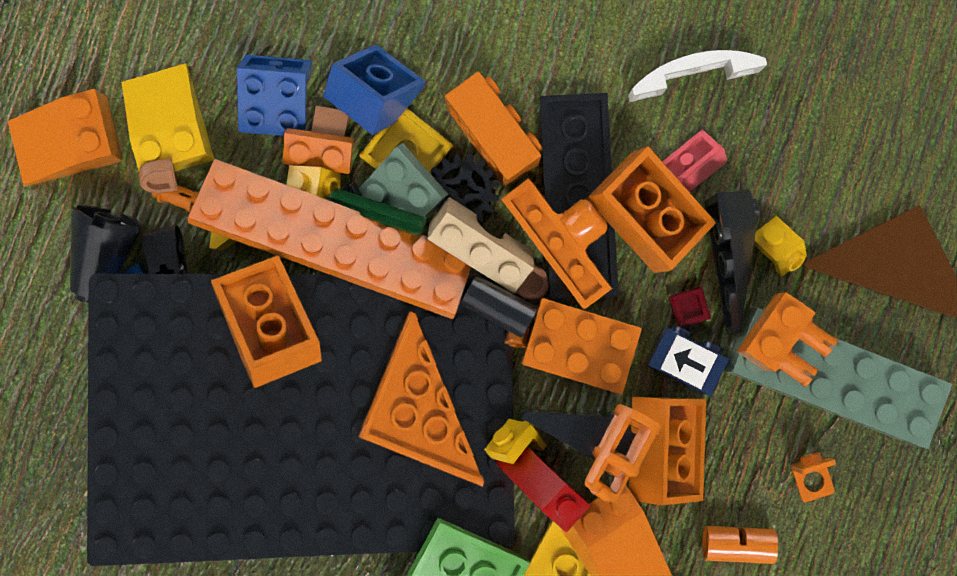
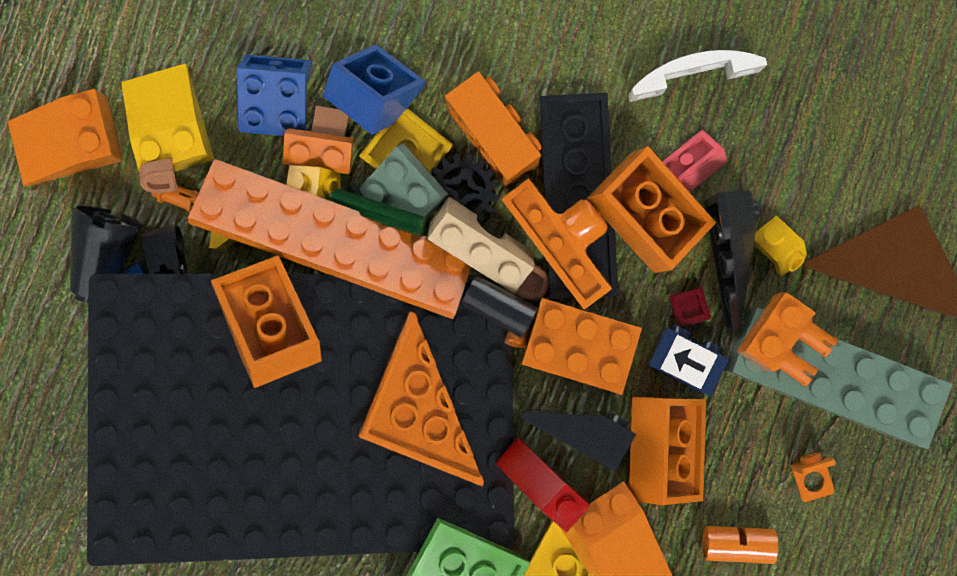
(513, 439): yellow bracket -> none
(614, 462): orange piece -> none

